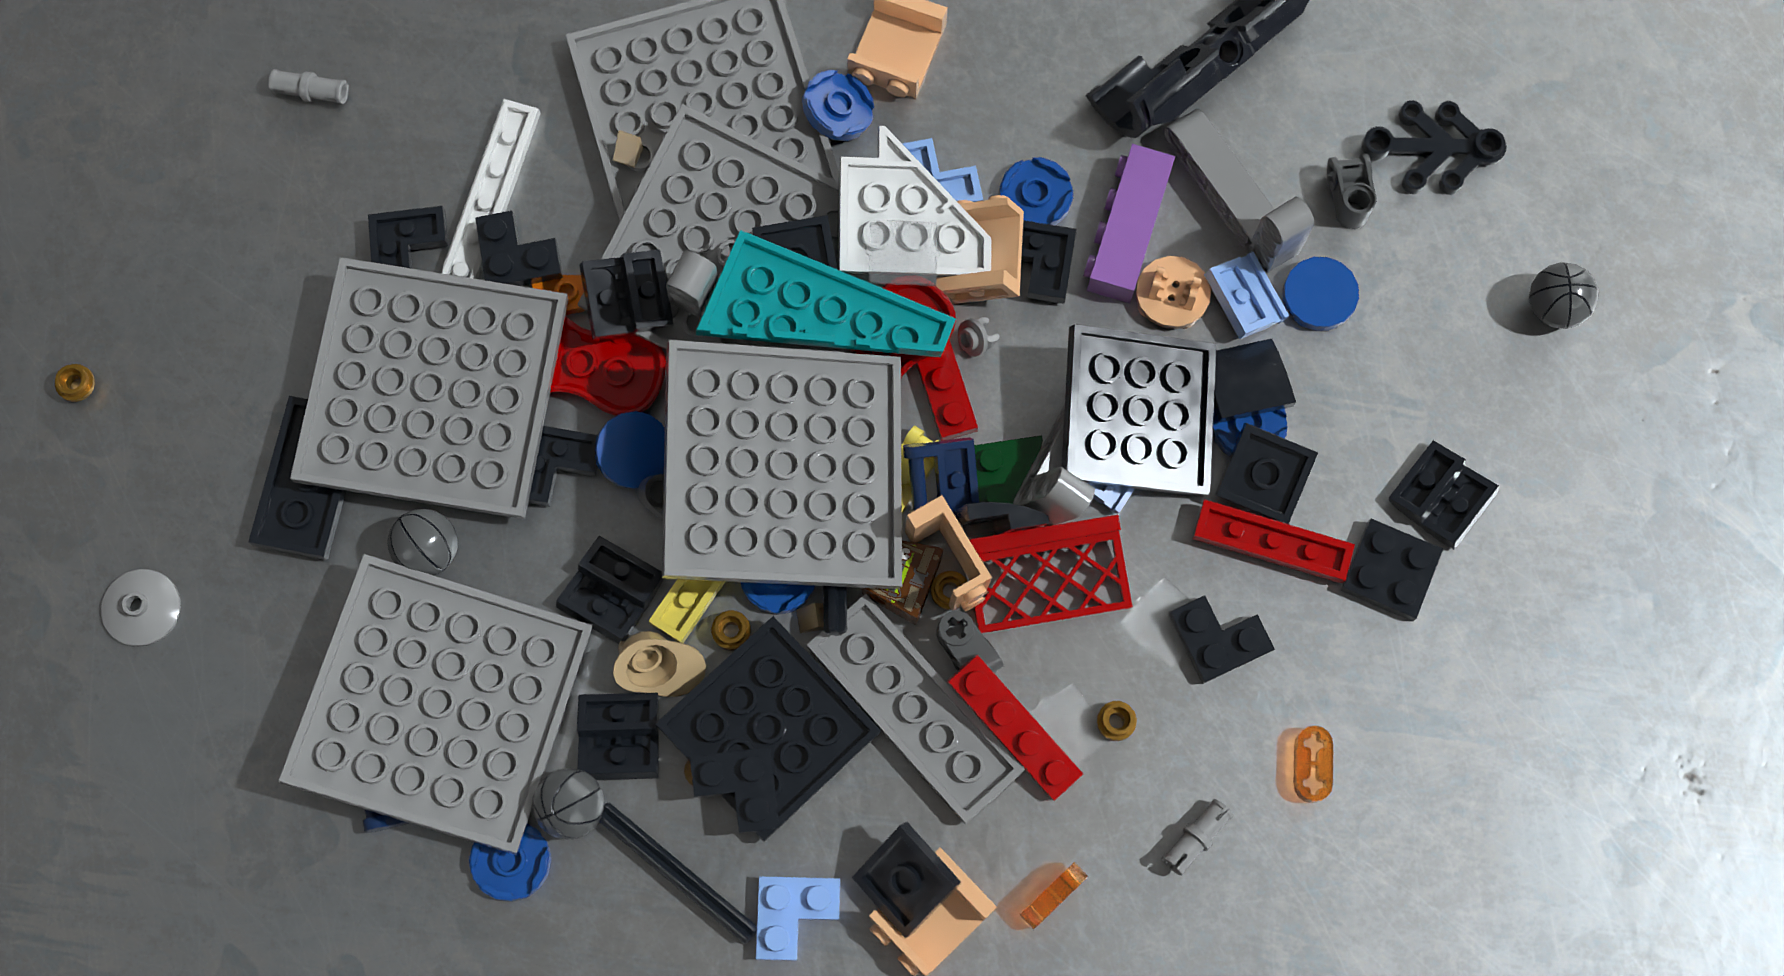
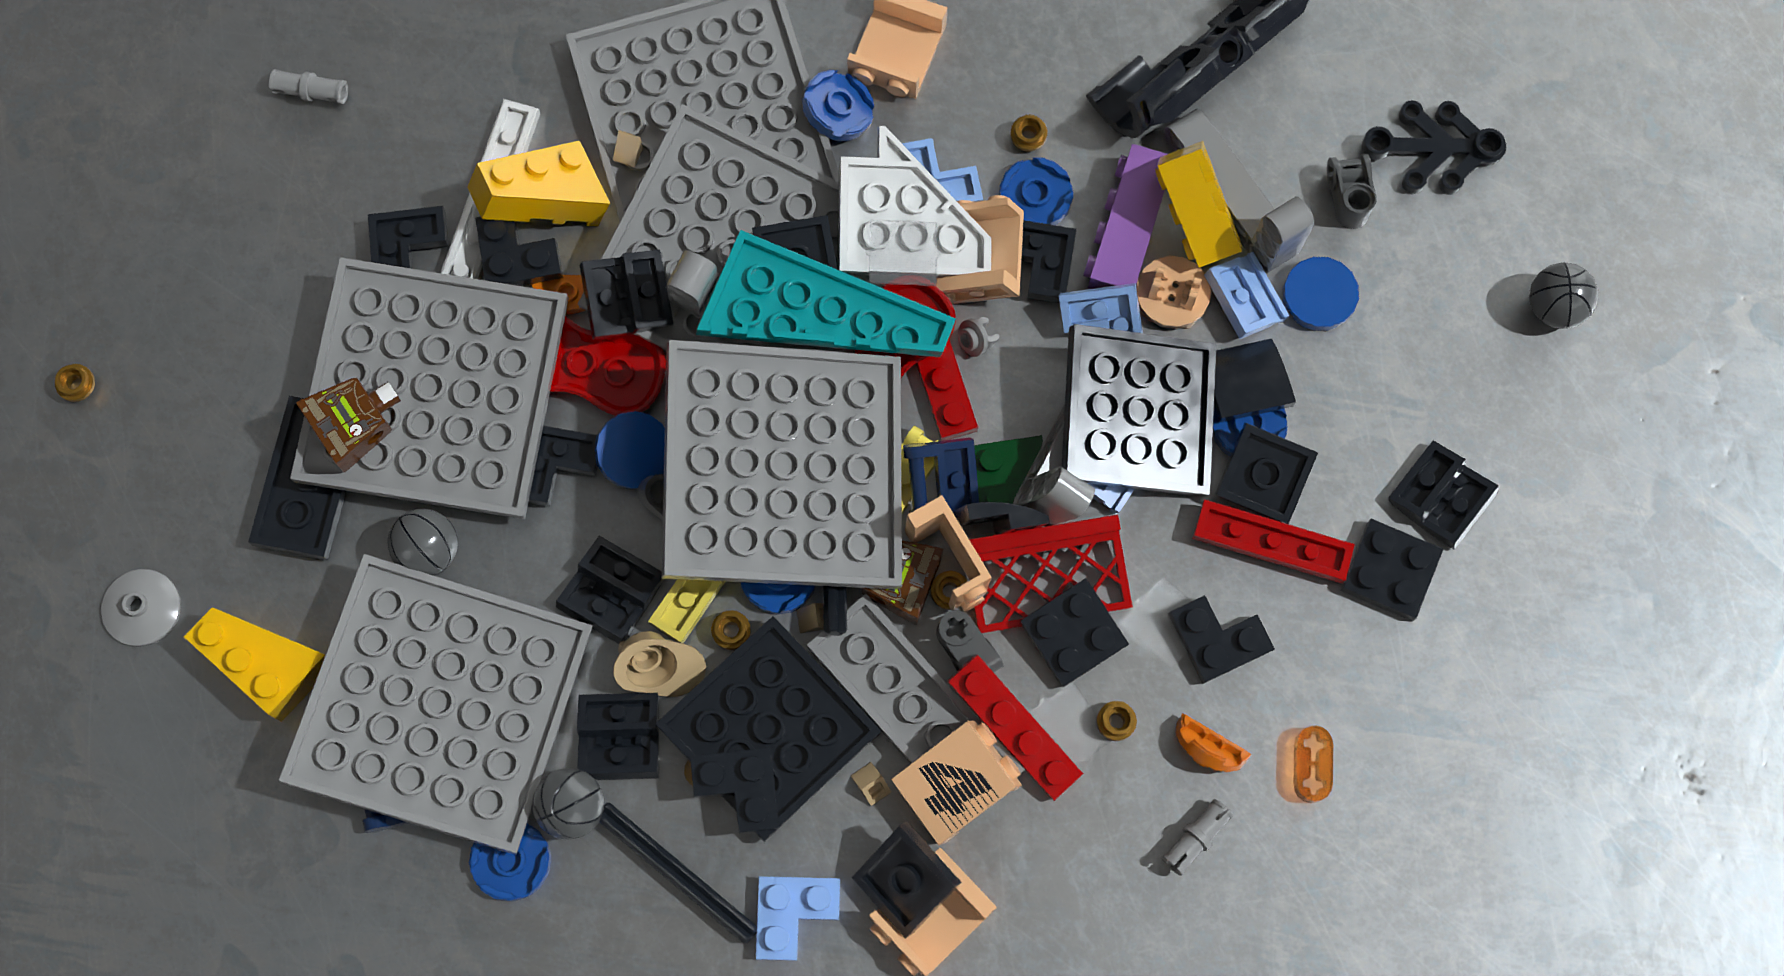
(261, 663): none -> yellow wedge
(349, 419): none -> reddish brown torso
(540, 185): none -> yellow wedge
(871, 783): none -> tan piece
(957, 780): none -> light nougat panel
(1028, 123): none -> pearl gold plate
(1054, 895): clear orange beam -> none
(1074, 632): none -> black plate
(1102, 307): none -> light blue plate
(1198, 204): none -> yellow wedge
(1209, 747): none -> orange plate

